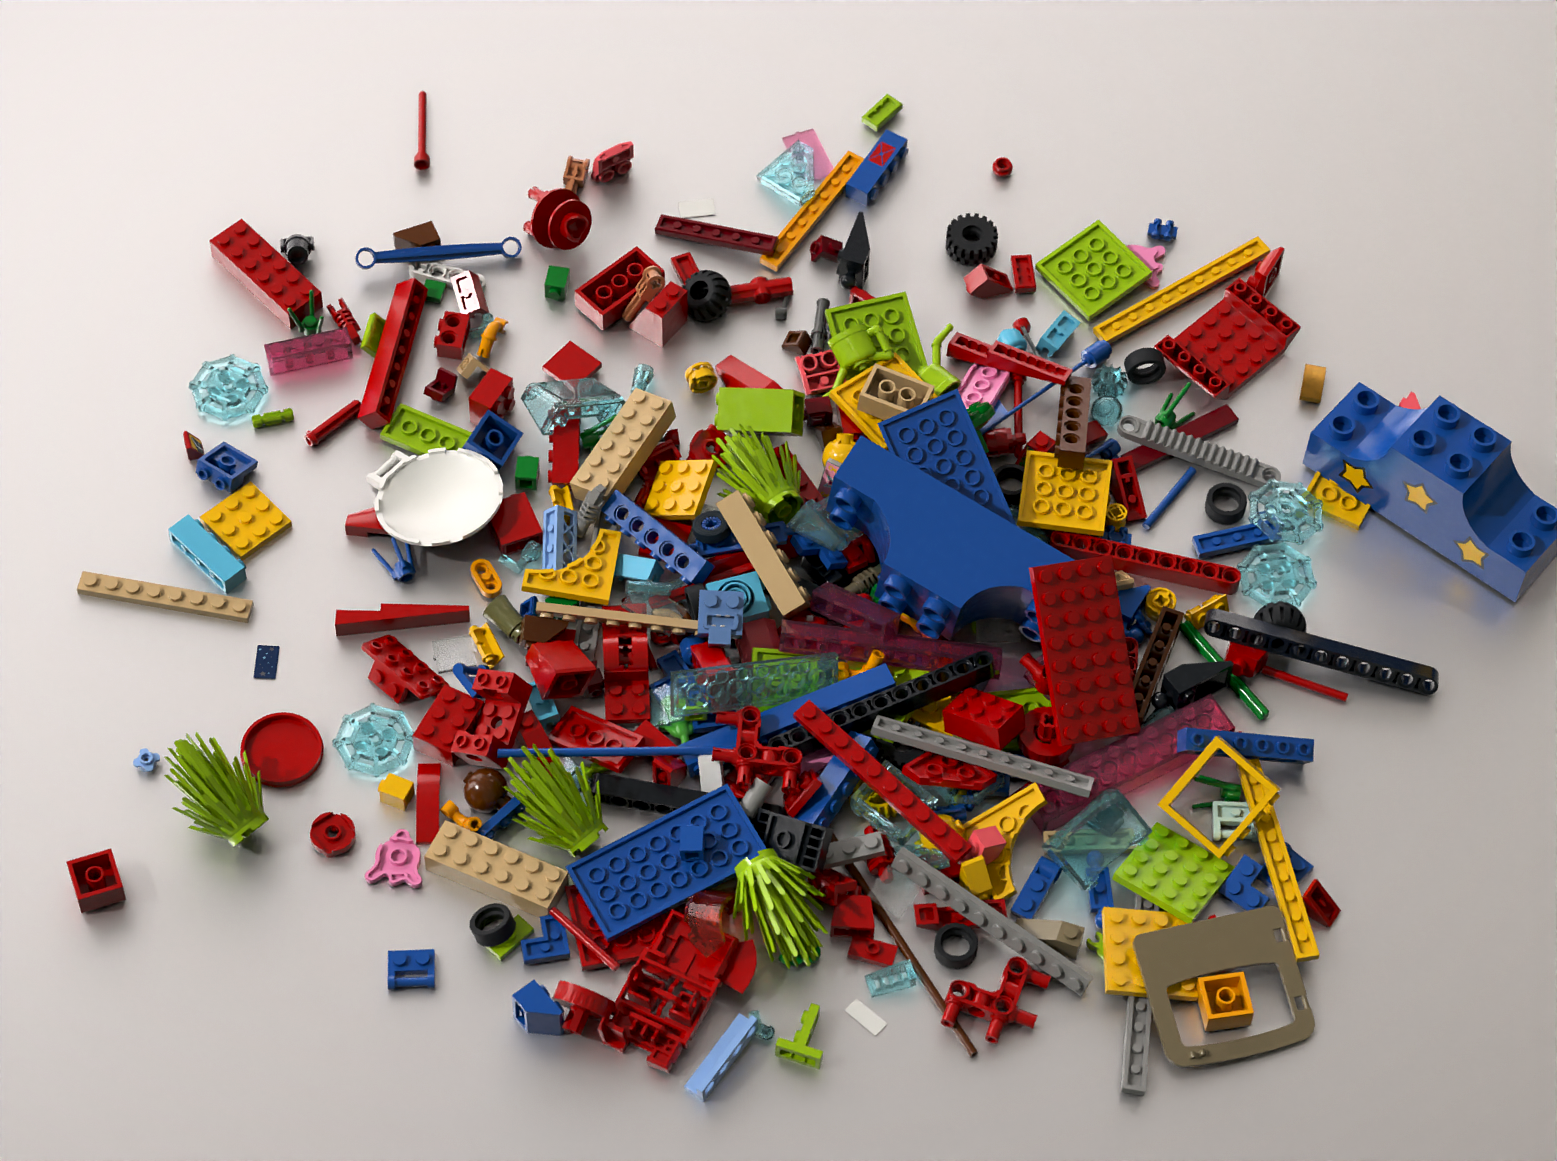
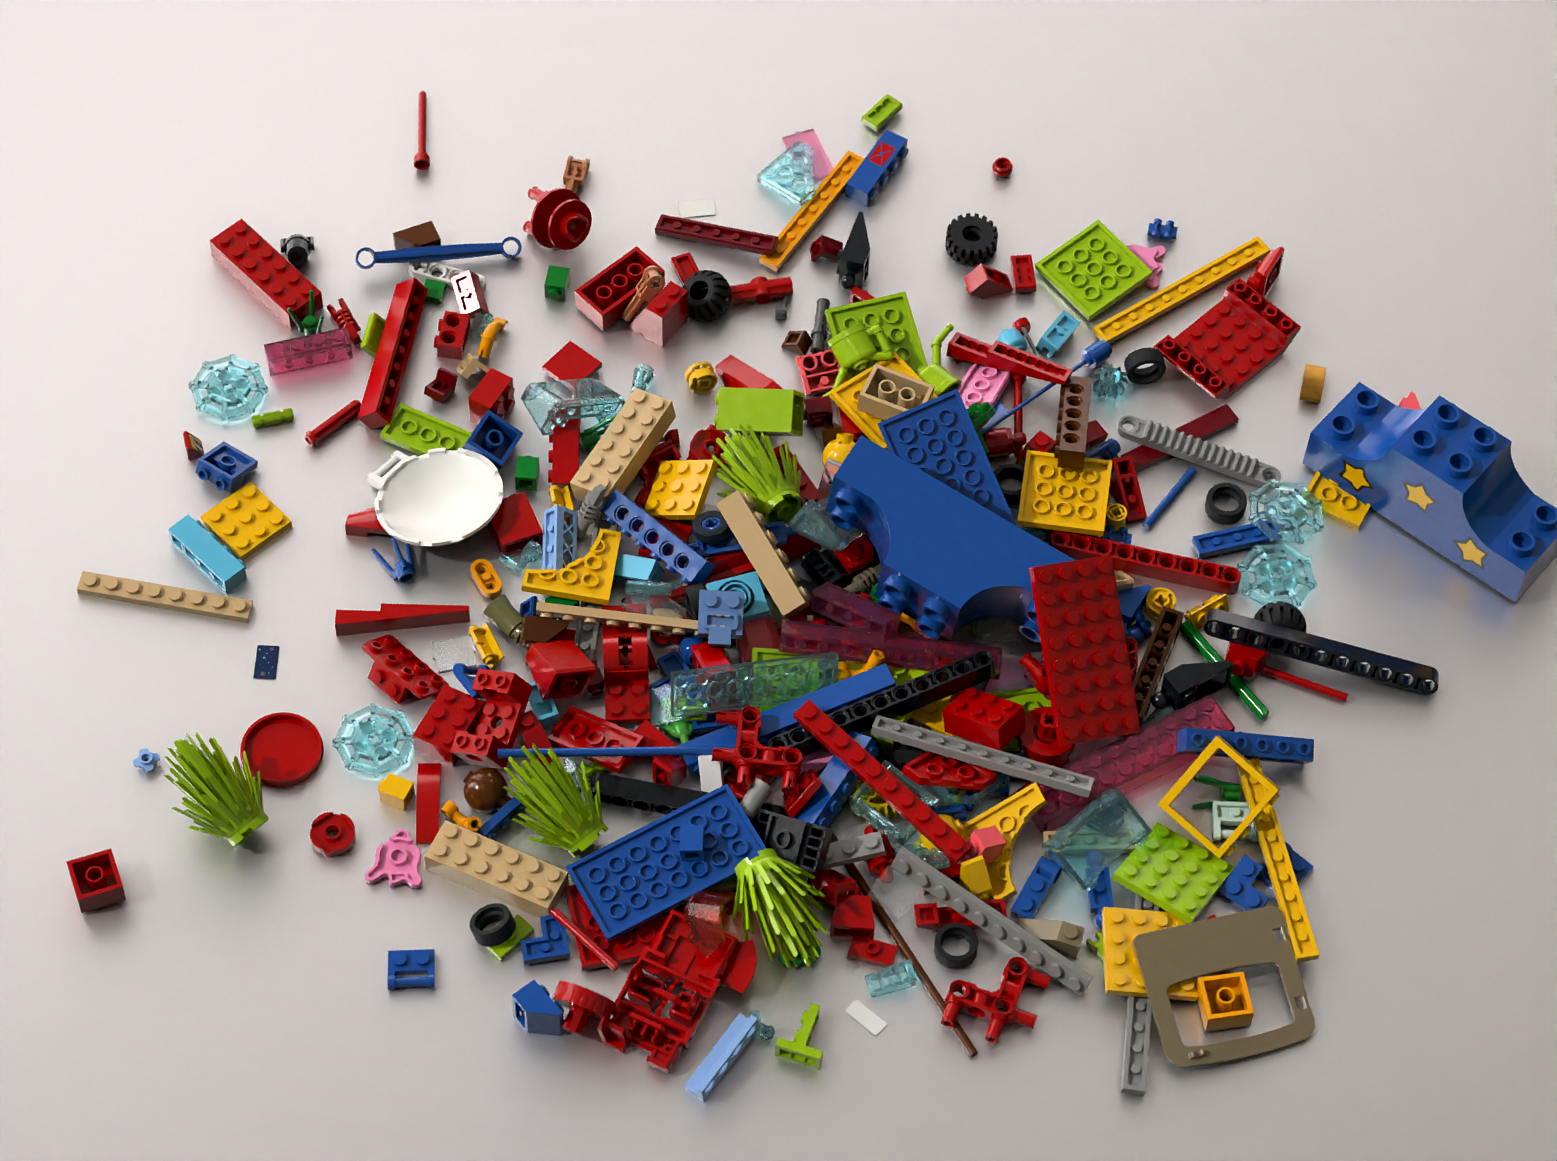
(613, 160): coral slope -> none
(830, 558): blue plate -> none
(1107, 410): clear light blue hair -> none
(1168, 417): green plant -> none
(1320, 904): red slope -> none

